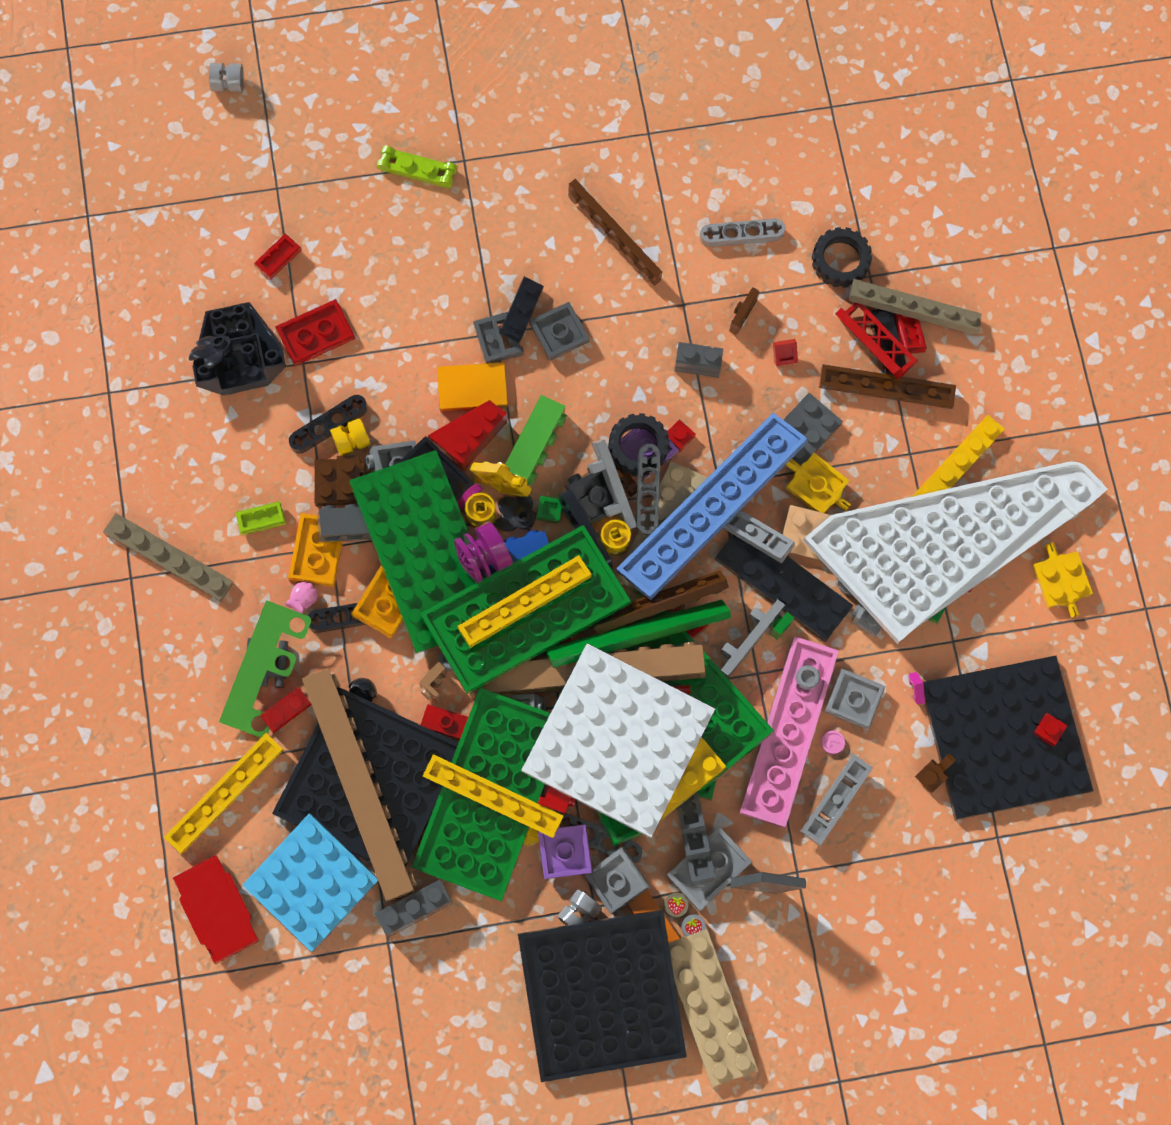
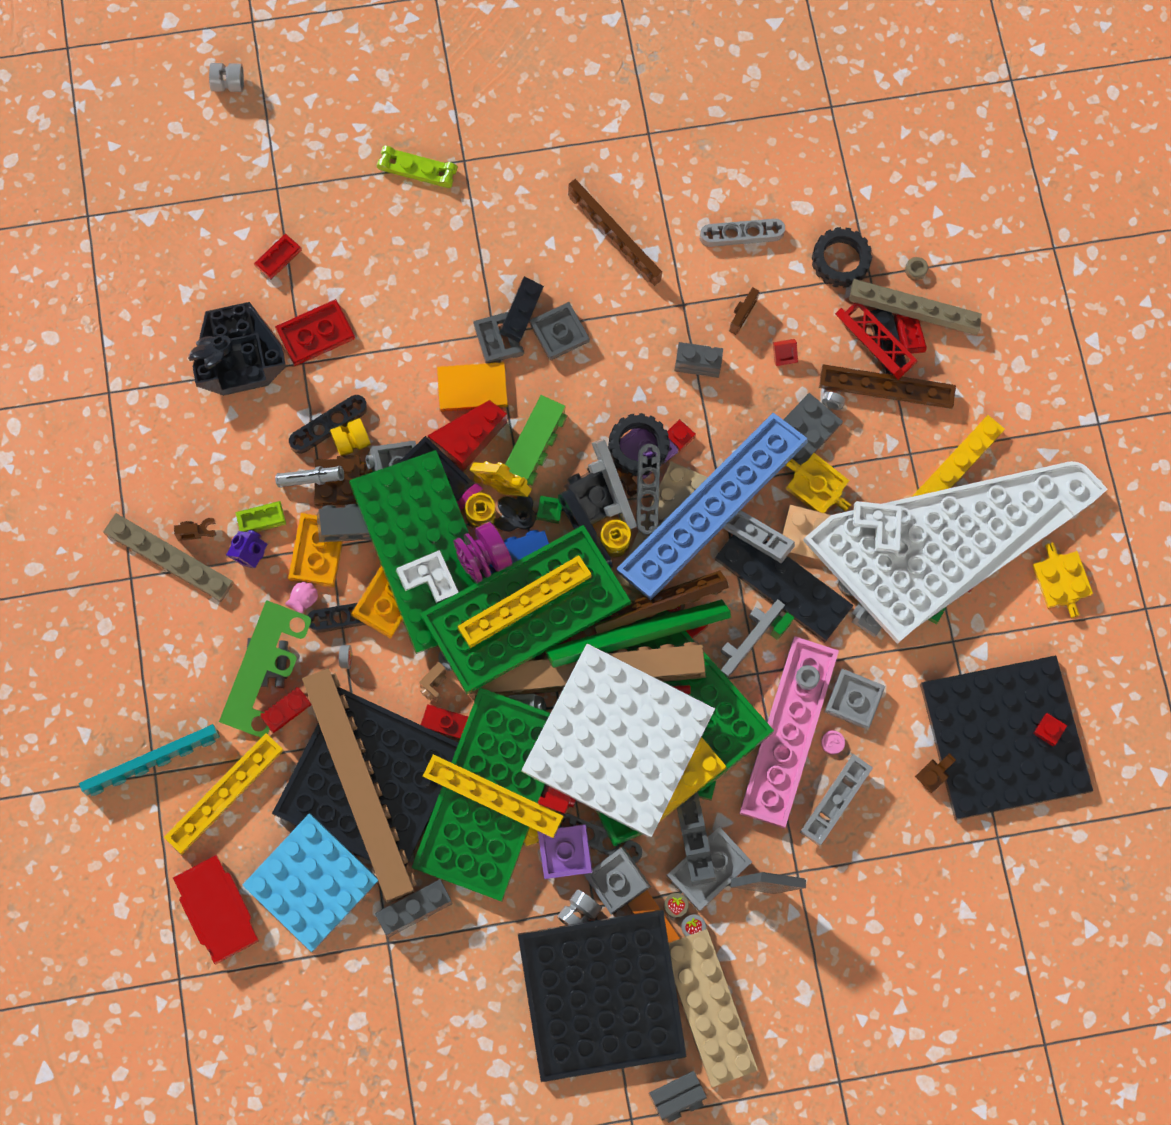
(141, 764): none -> teal plate
(189, 530): none -> reddish brown plate
(247, 548): none -> dark purple brick
(318, 475): none -> light grey pin
(345, 656): none -> light grey tile
(364, 688): black plate -> none
(430, 570): none -> white plate
(678, 1096): none -> dark grey brick
(833, 400): none -> light grey tile
(885, 520): none -> white plate
(915, 680): dark pink tile -> none
(916, 268): none -> dark tan tile

